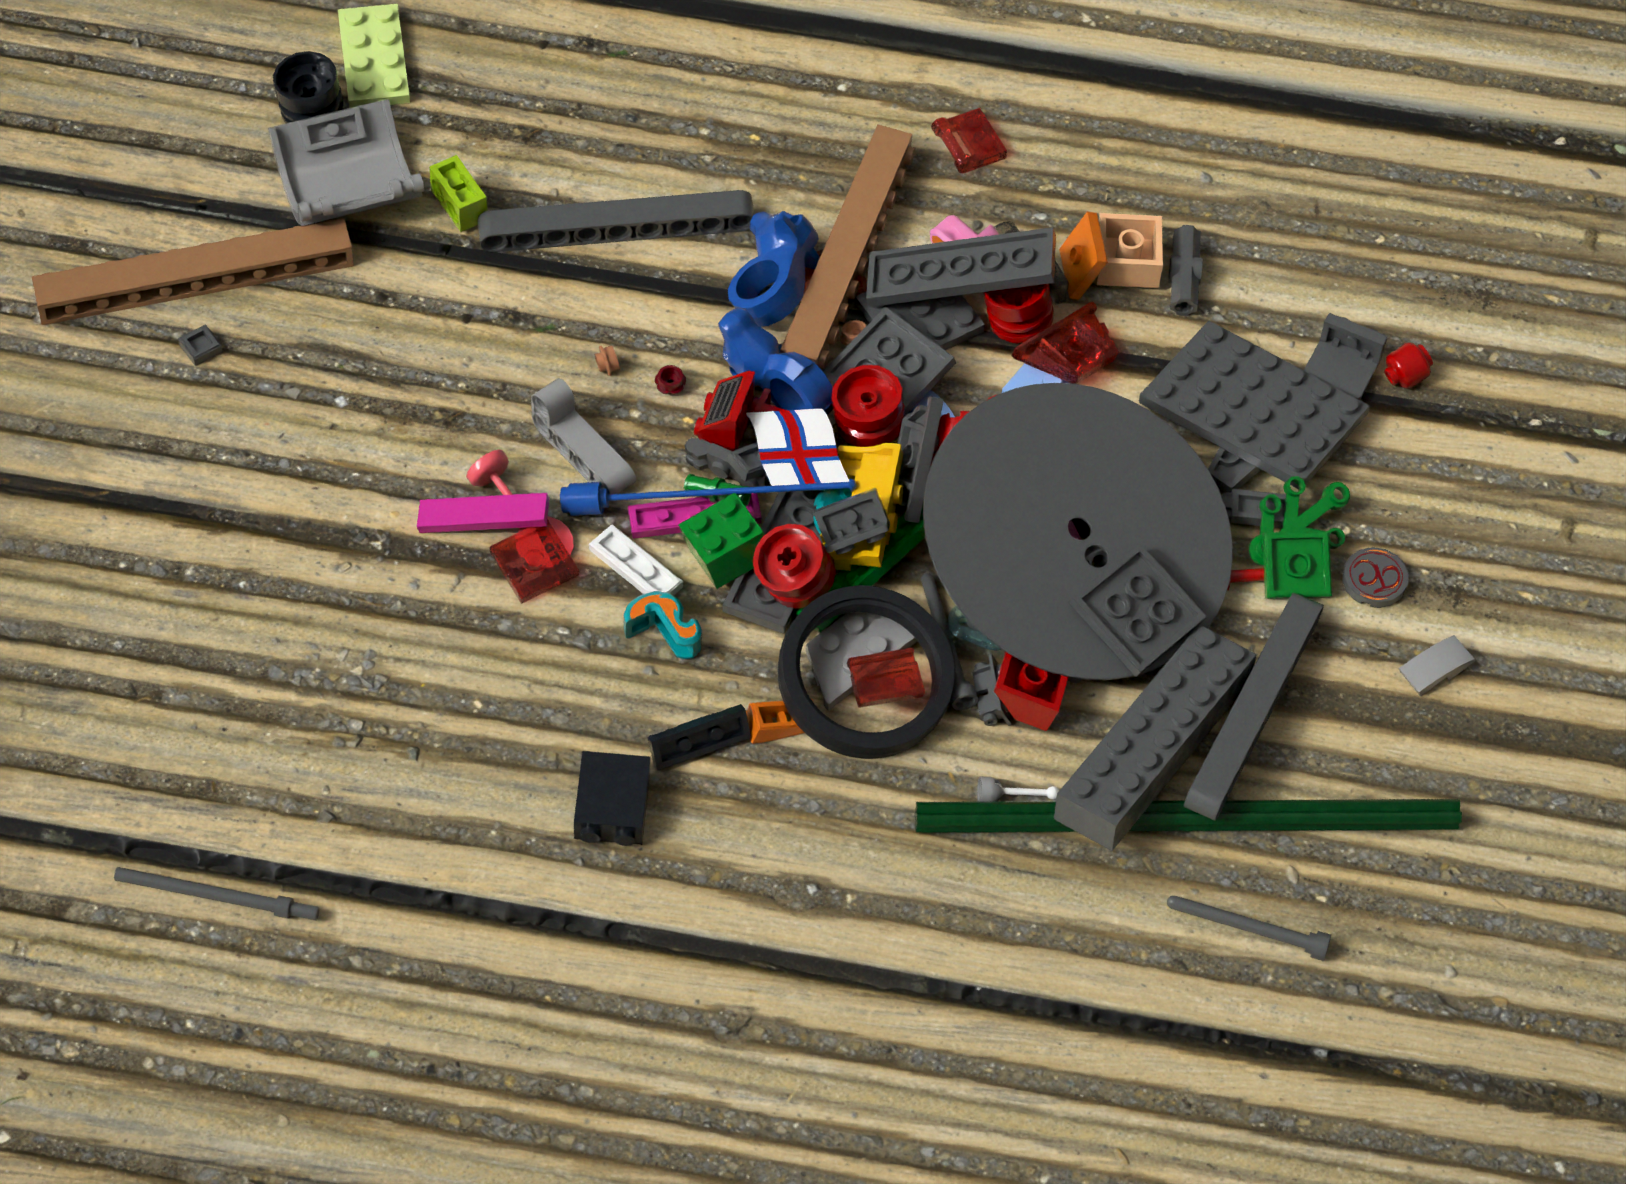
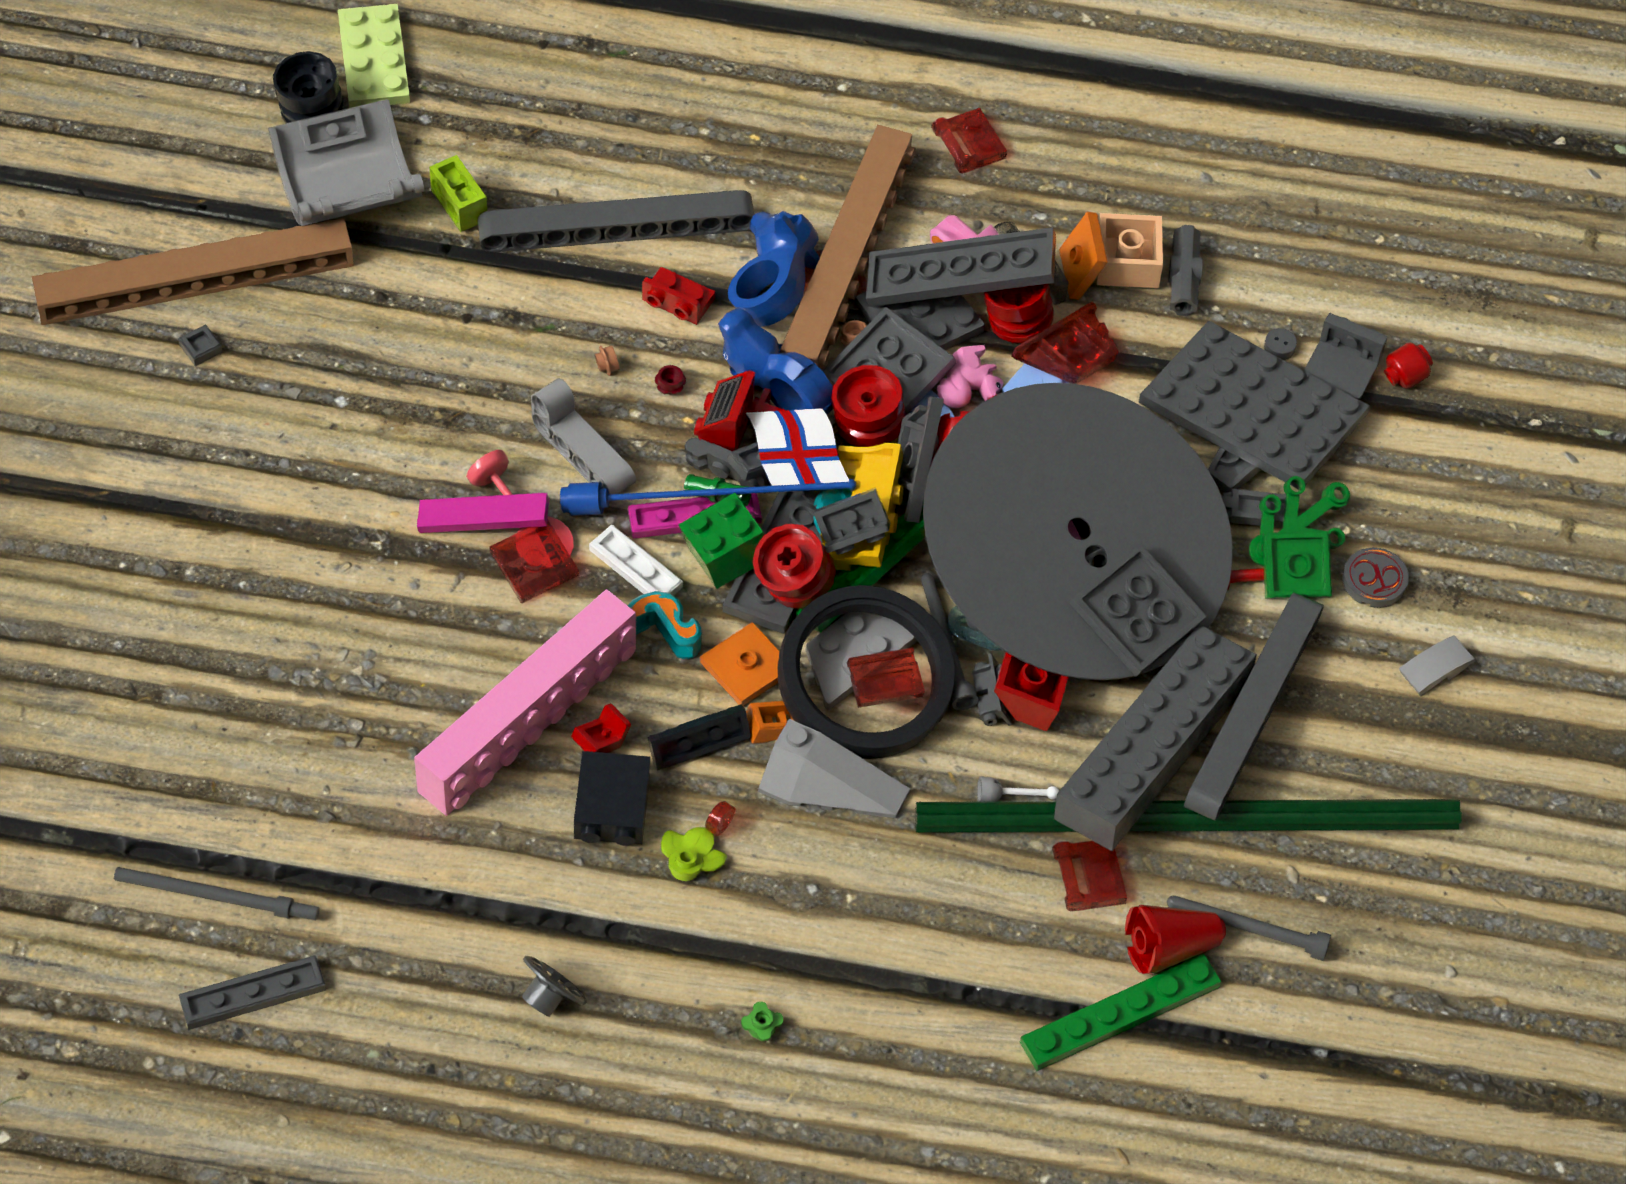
(252, 992): none -> dark grey tile
(526, 703): none -> bright pink brick
(545, 991): none -> dark grey wheel
(604, 733): none -> red bracket
(677, 295): none -> red bracket
(691, 853): none -> lime plate
(720, 818): none -> clear red tile
(744, 664): none -> orange plate
(756, 1029): none -> bright green plate
(821, 772): none -> light grey wedge
(968, 375): none -> bright pink animal
(1100, 873): none -> clear red plate
(1120, 1012): none -> green plate
(1170, 936): none -> red cone
(1280, 343): none -> dark grey tile

